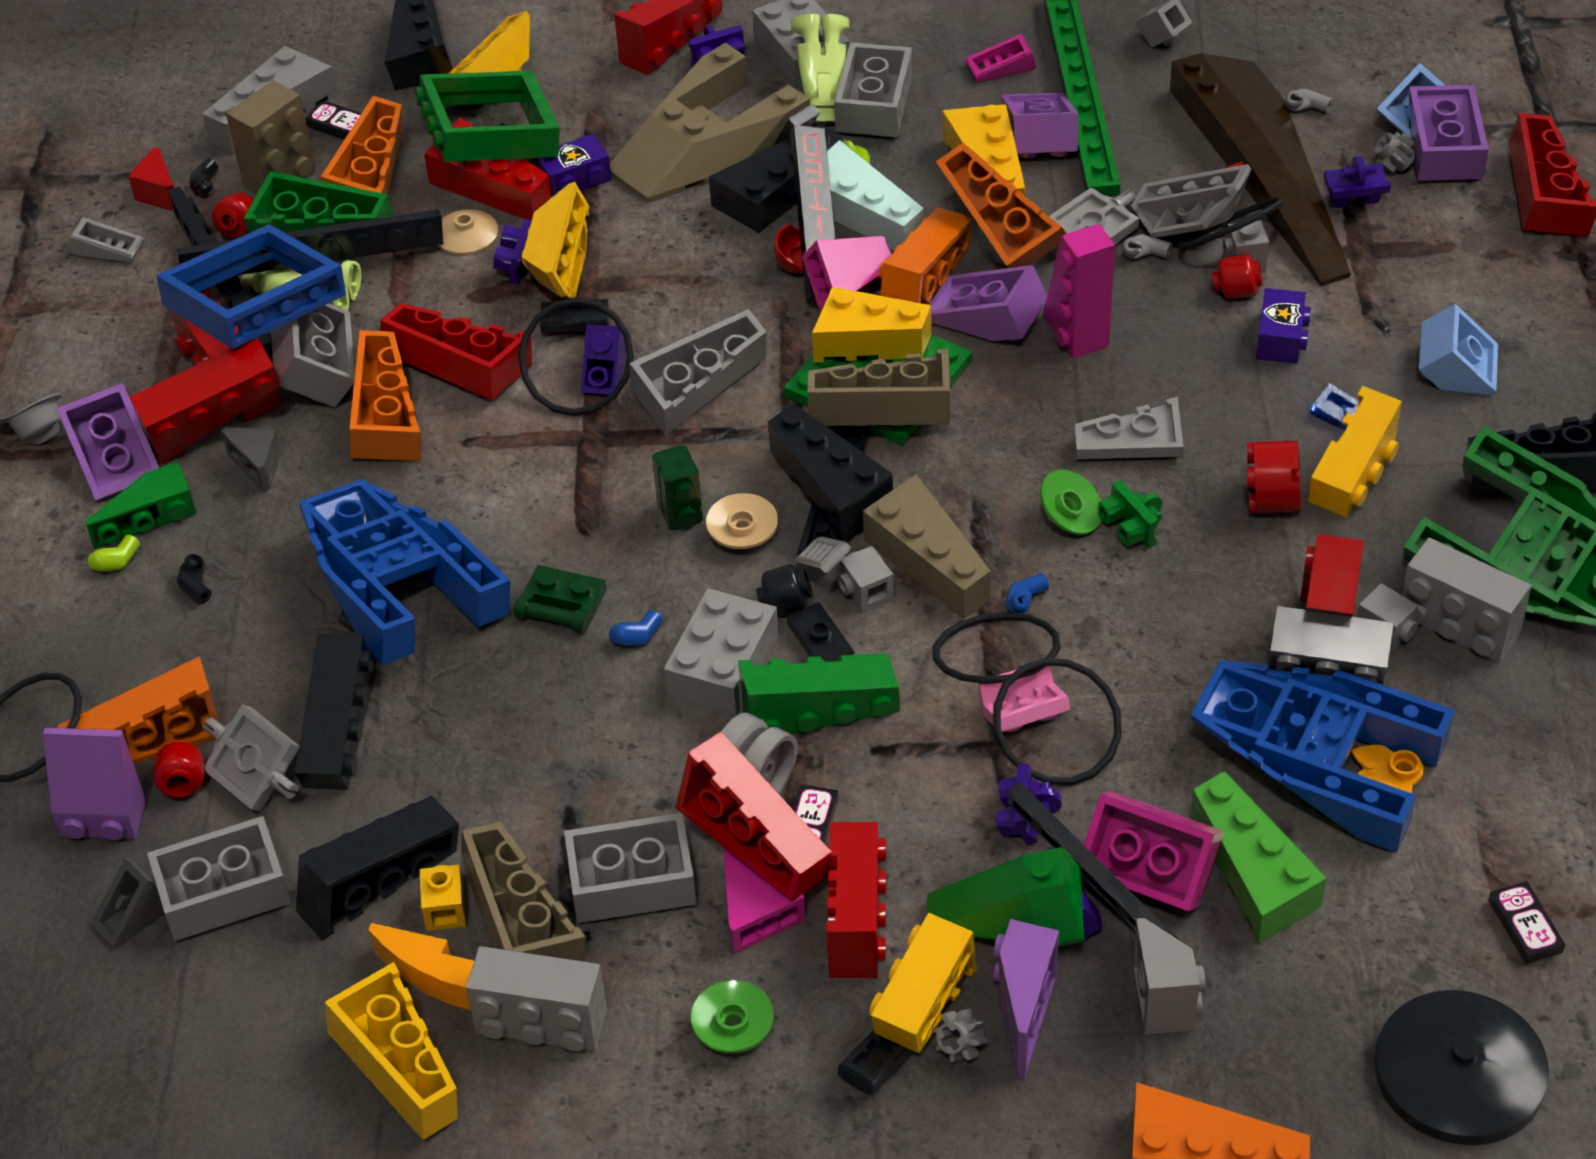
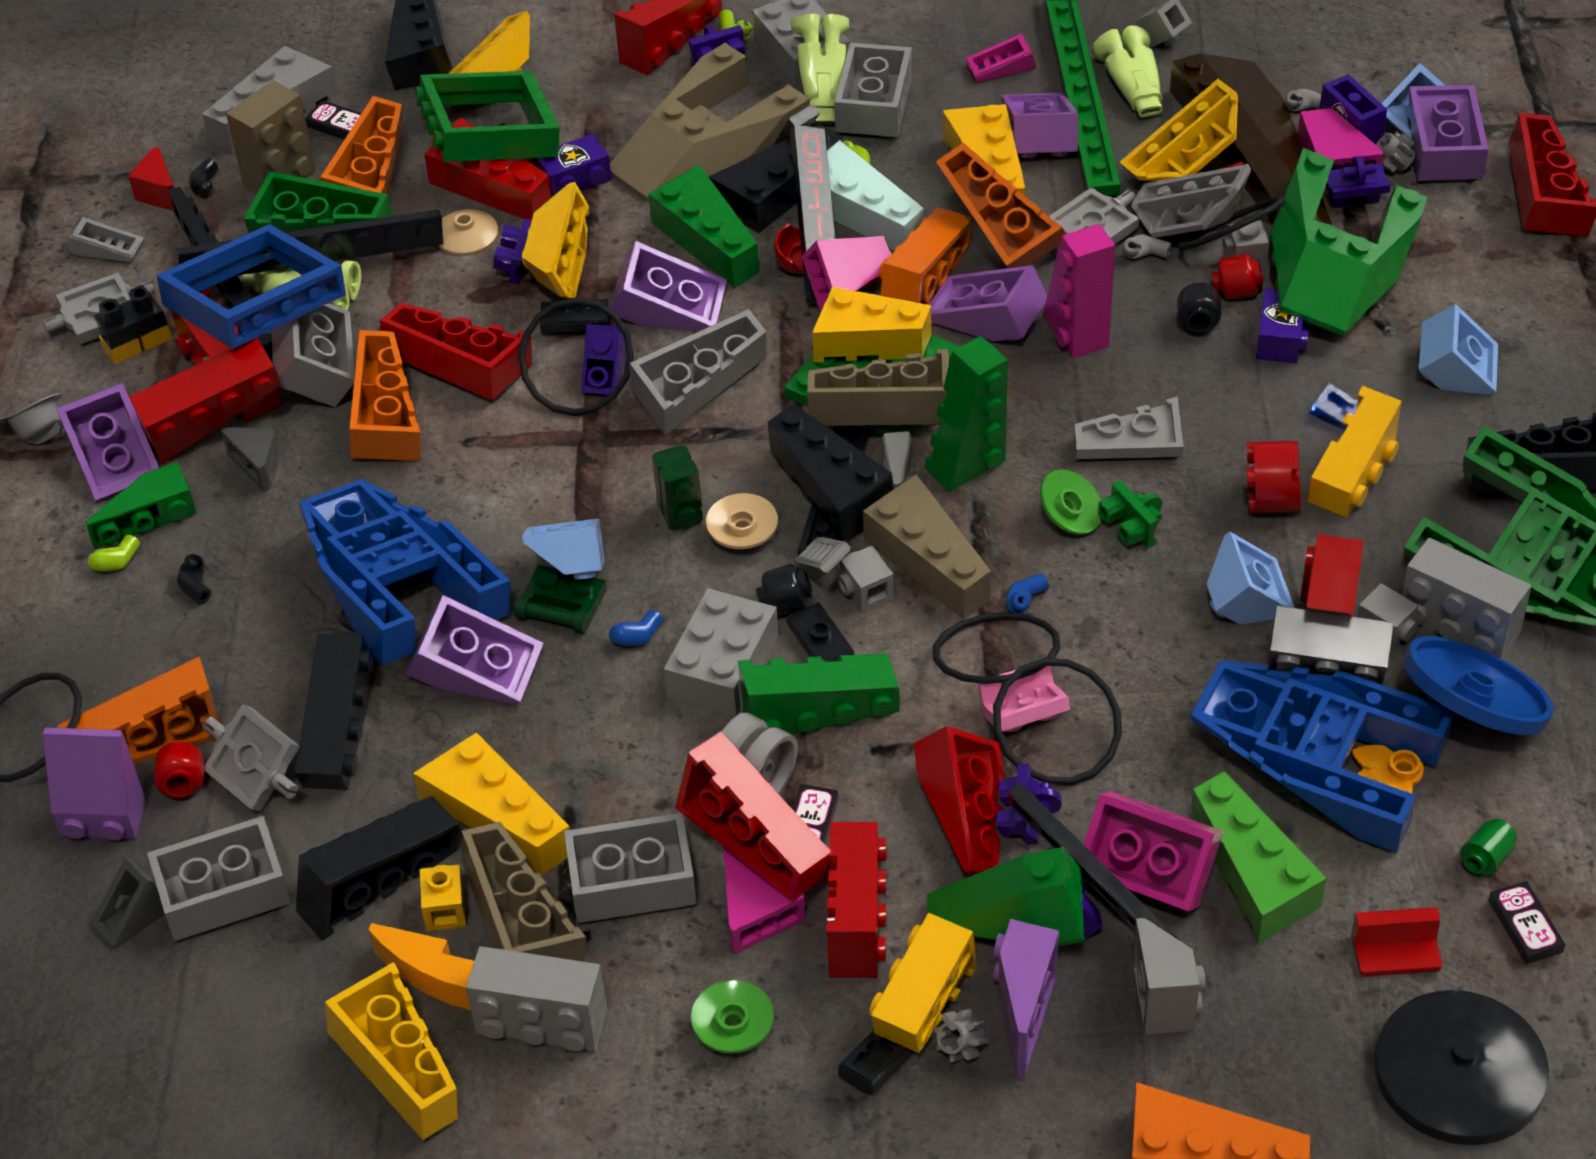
(82, 303): none -> light grey plate
(131, 324): none -> black hips
(230, 214): red head -> none
(473, 654): none -> medium lavender slope
(485, 790): none -> yellow wedge
(569, 546): none -> light blue slope
(666, 291): none -> medium lavender slope
(705, 226): none -> green wedge
(726, 21): none -> lime arm
(897, 455): none -> light grey slope
(962, 785): none -> red wedge
(971, 416): none -> green wedge
(1134, 76): none -> yellowish green piece
(1188, 138): none -> yellow wedge
(1199, 307): none -> black head
(1246, 583): none -> light blue slope
(1329, 272): none -> green wedge
(1335, 138): none -> dark pink slope
(1355, 106): none -> dark purple brick
(1397, 941): none -> red panel
(1478, 685): none -> blue dish
(1488, 847): none -> green brick

